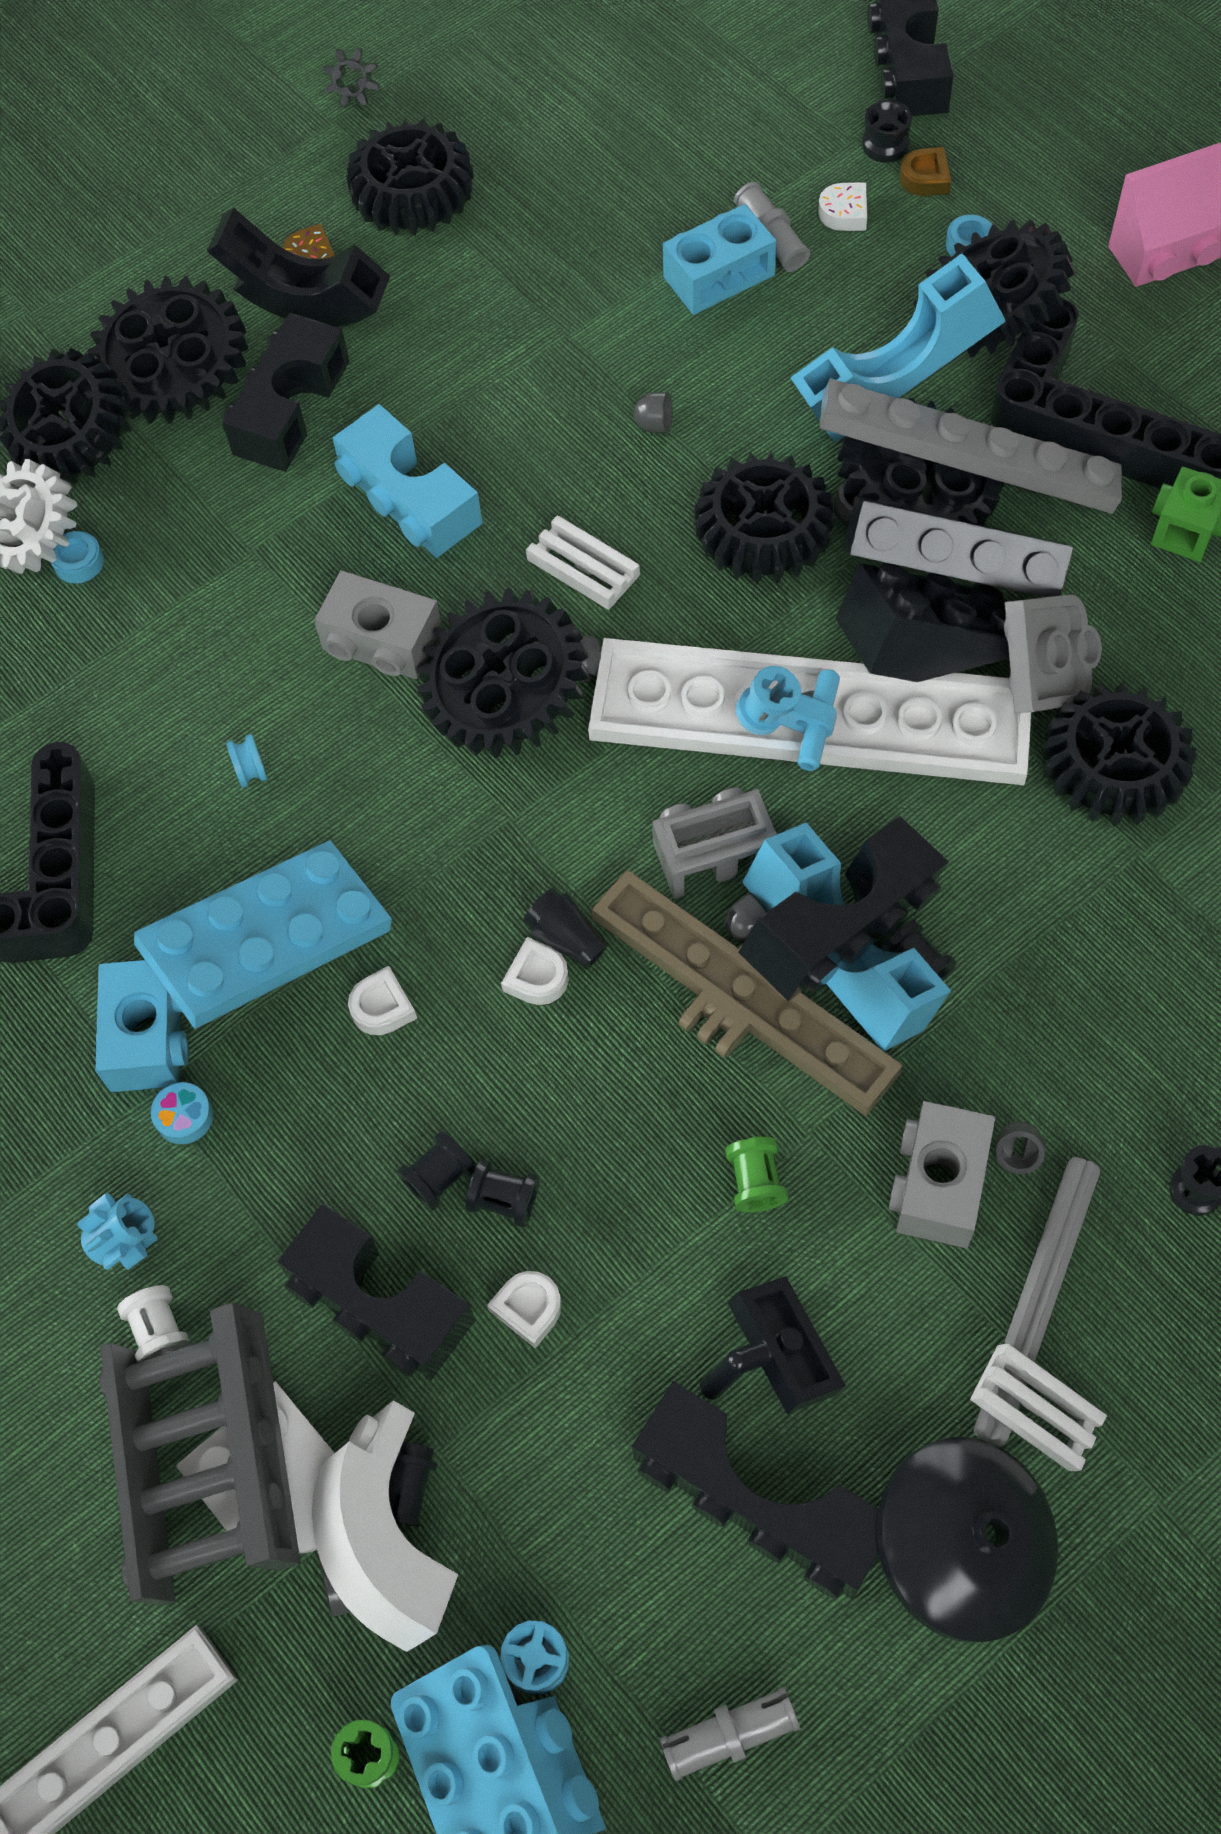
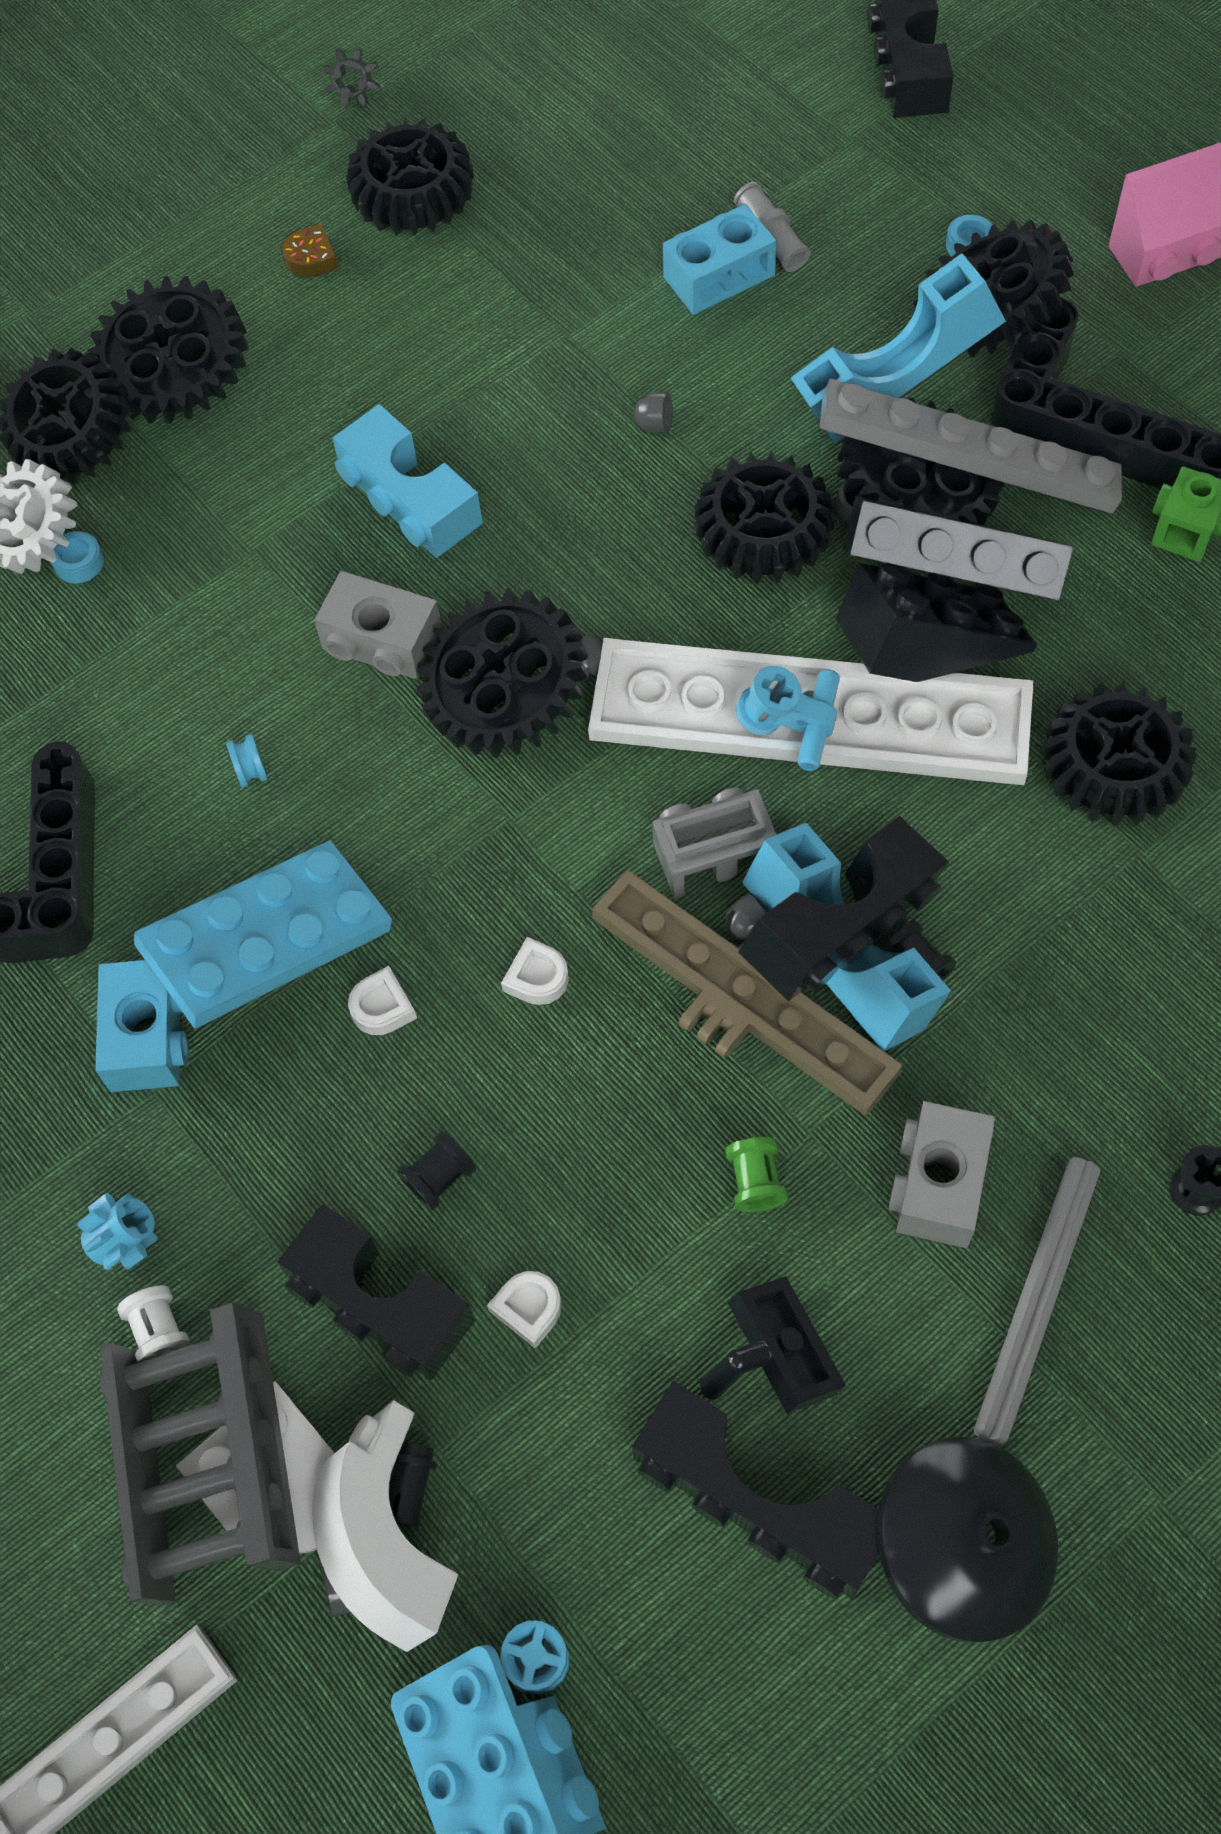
(182, 1113): medium azure tile -> none
(298, 359): black arch -> none
(325, 290): black arch -> none
(357, 1734): bright green bush -> none
(502, 1193): black bush -> none
(564, 927): black cone -> none
(589, 556): white tile -> none
(729, 1733): light grey pin -> none
(844, 207): white tile -> none
(886, 131): black wheel -> none
(925, 172): pearl gold tile -> none
(1033, 1148): dark grey hinge -> none
(1049, 651): light grey plate -> none
(1079, 1433): white tile -> none

